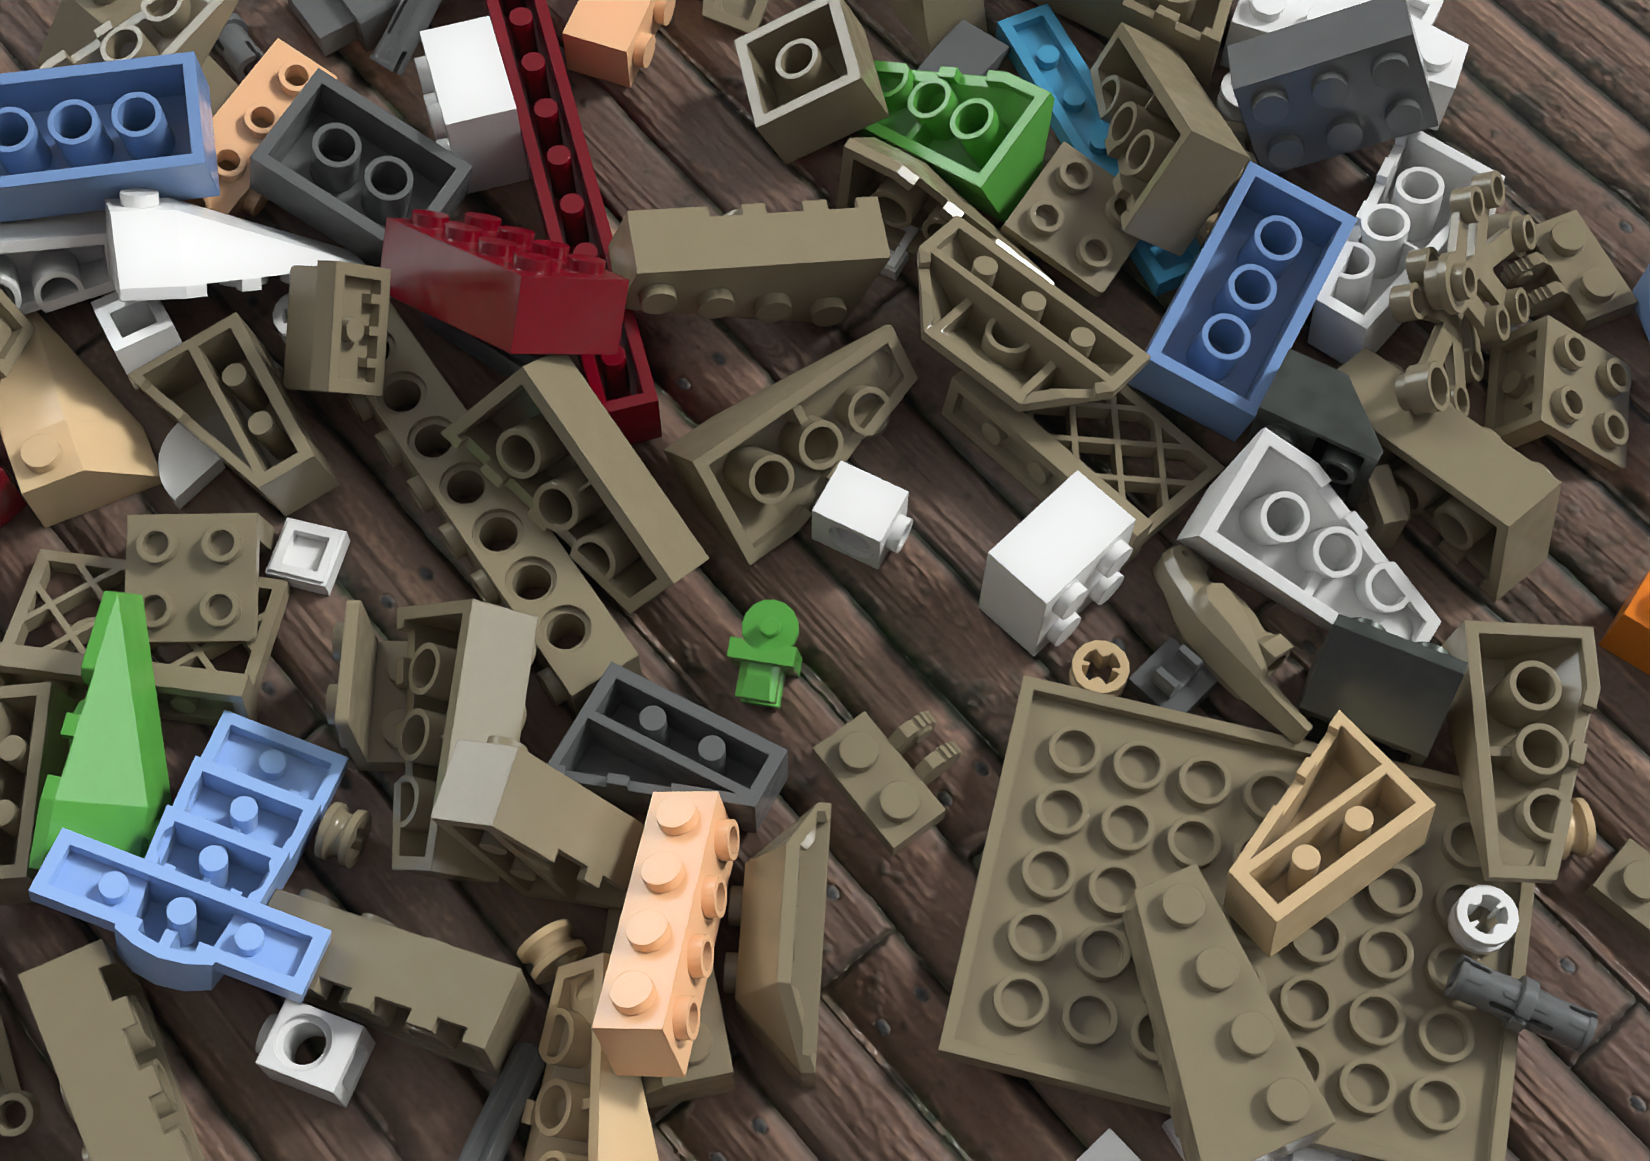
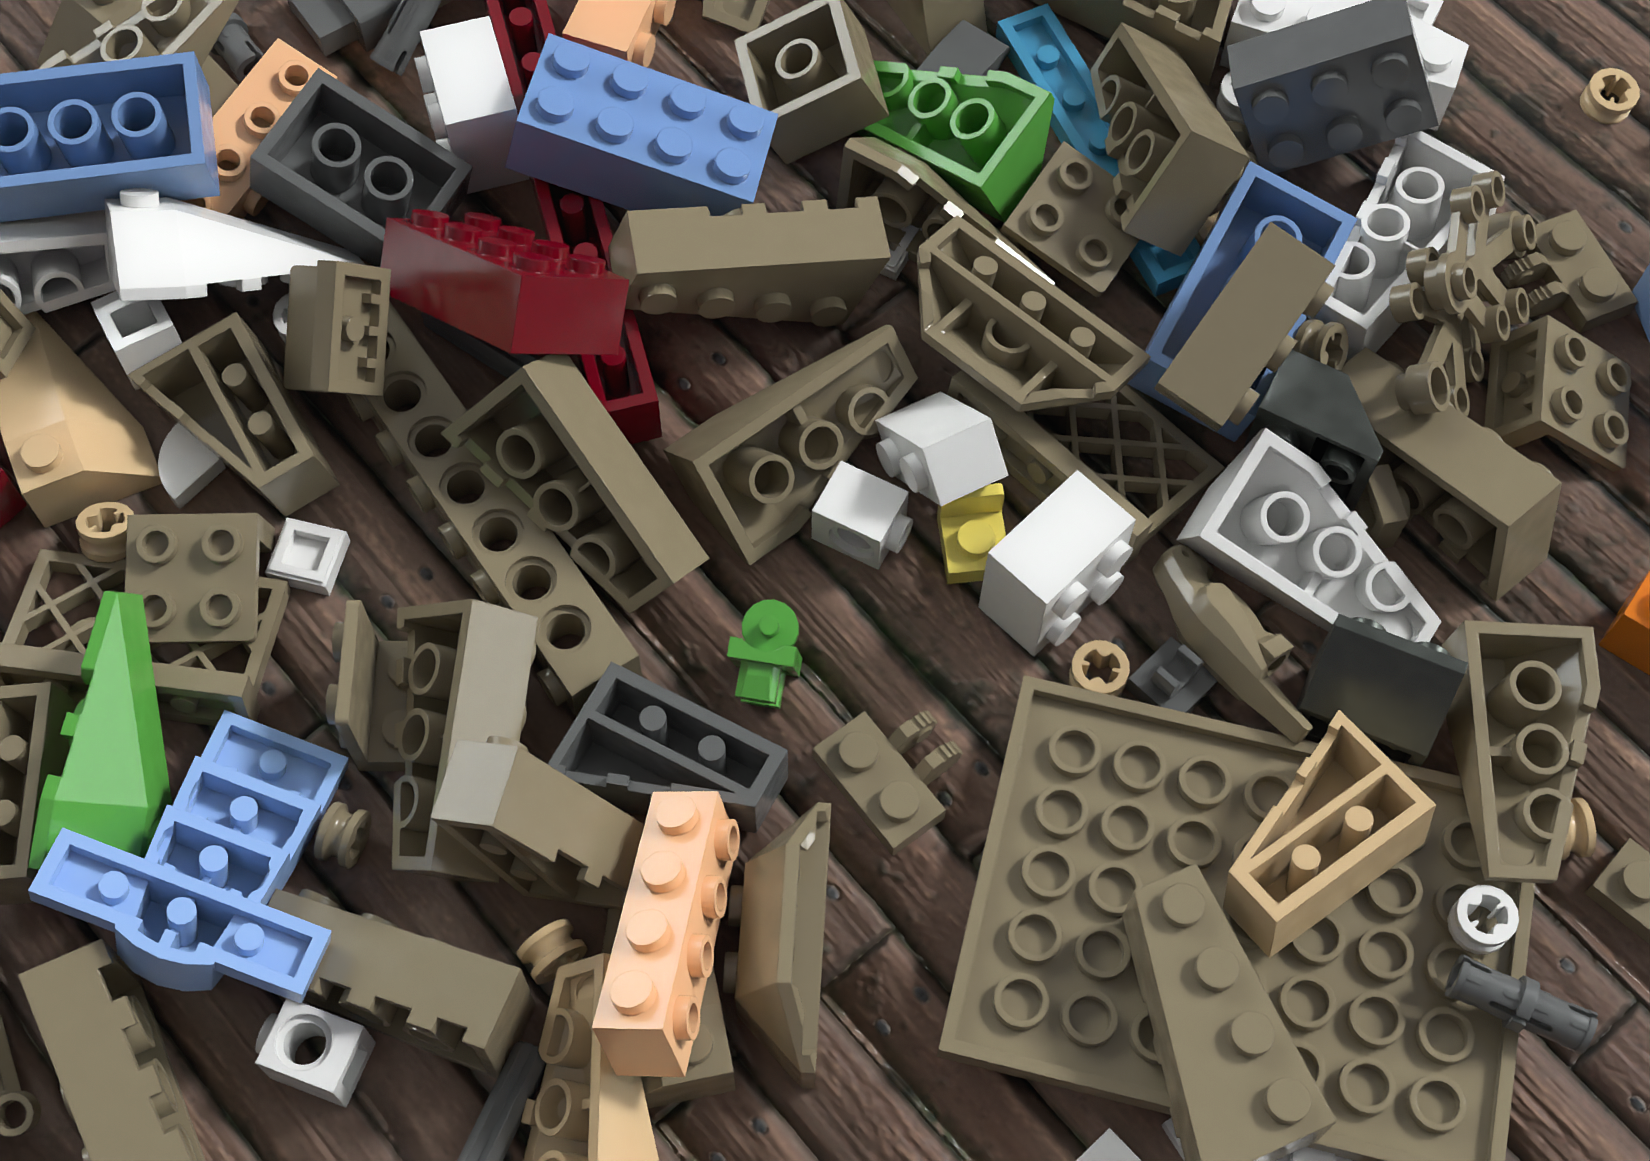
(103, 531): none -> tan bush
(636, 134): none -> medium blue brick
(940, 448): none -> white brick
(969, 531): none -> light yellow bracket
(1247, 329): none -> dark tan wedge
(1323, 342): none -> dark tan bush
(1612, 81): none -> tan bush

